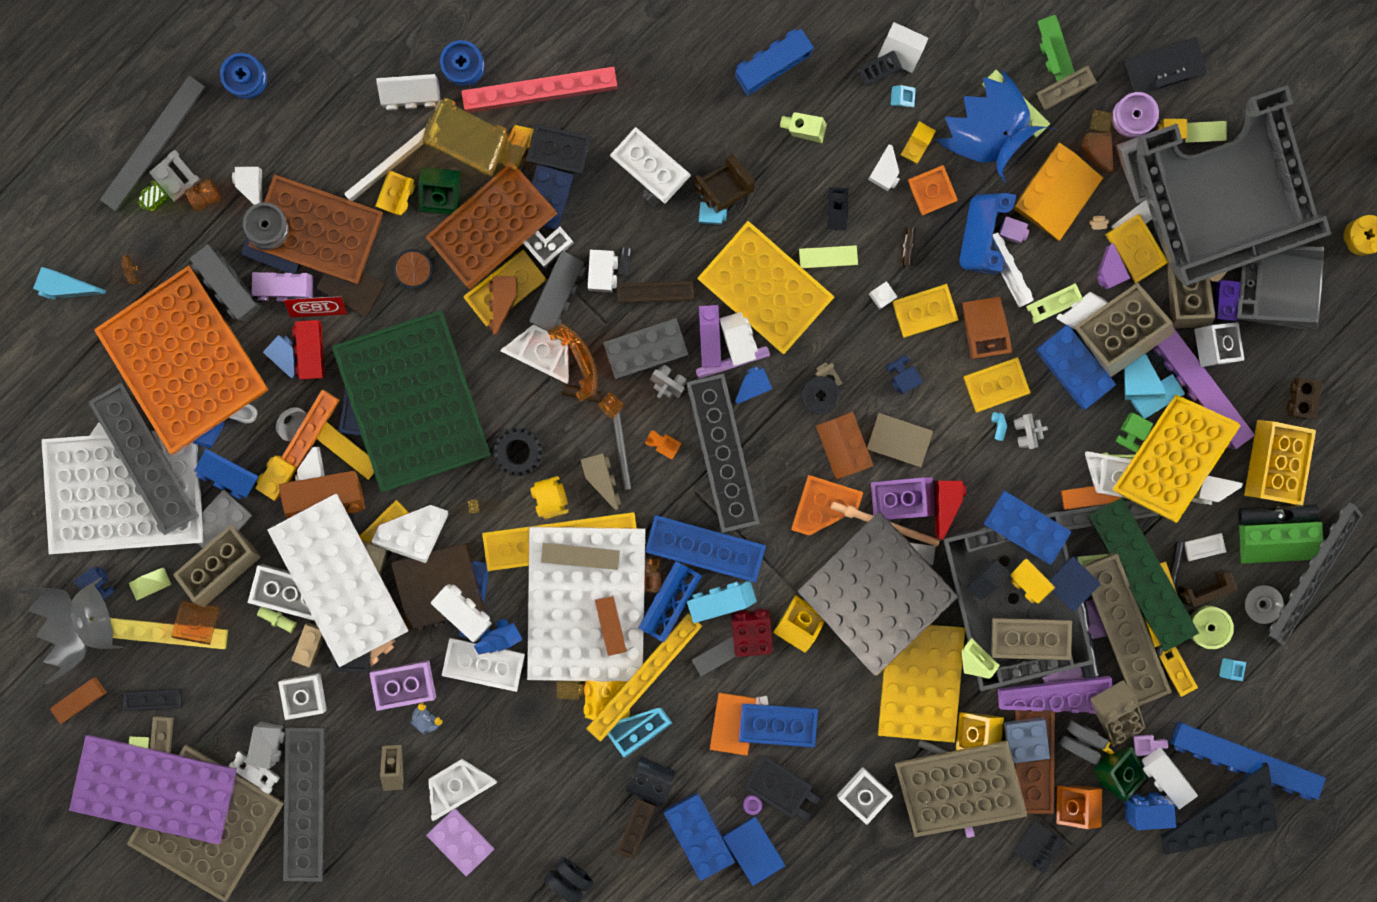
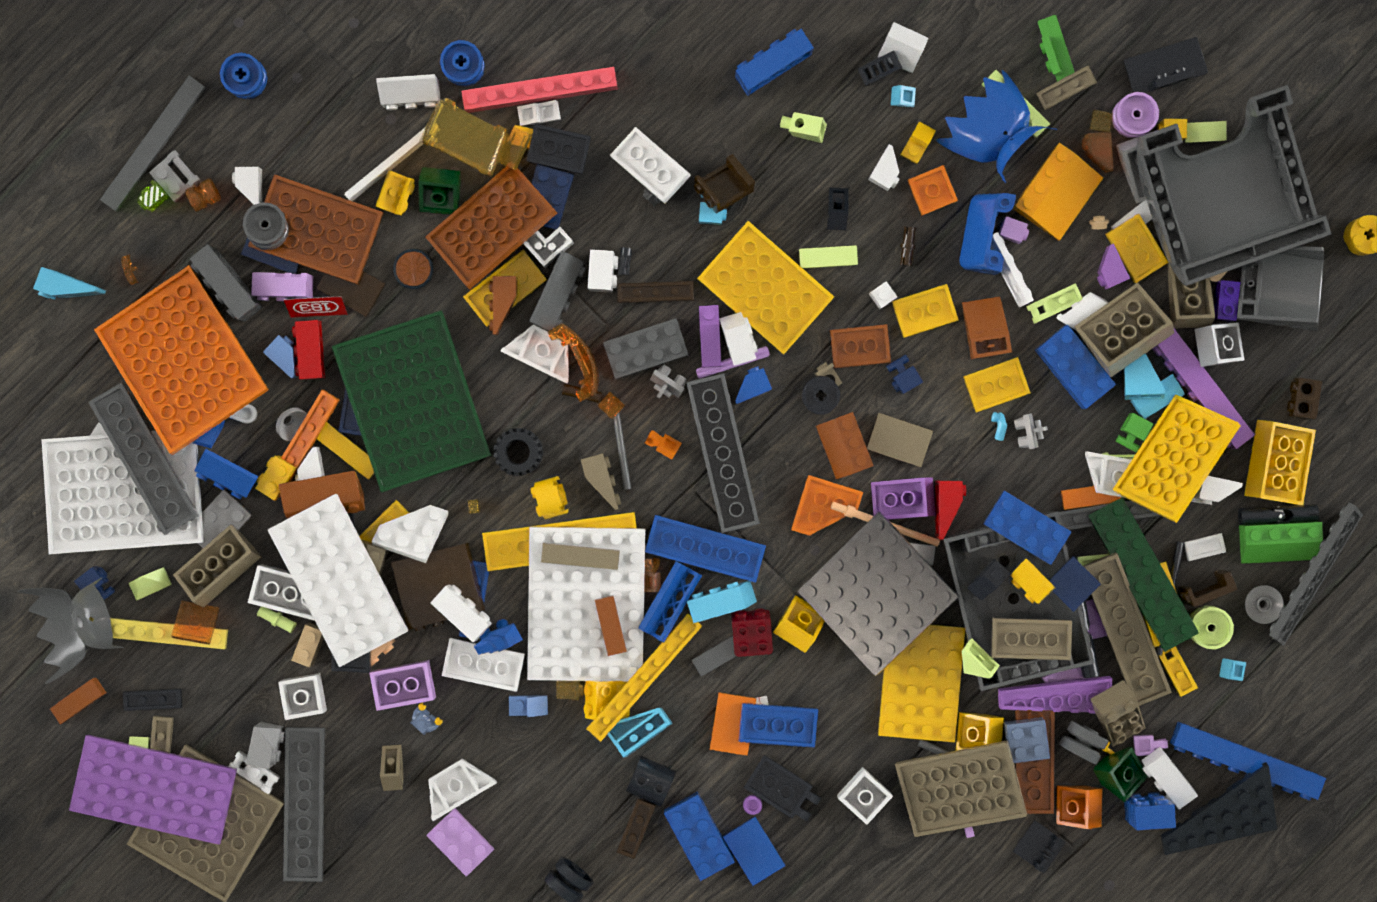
(528, 705): none -> medium blue slope
(539, 113): none -> white slope
(860, 346): none -> dark orange tile

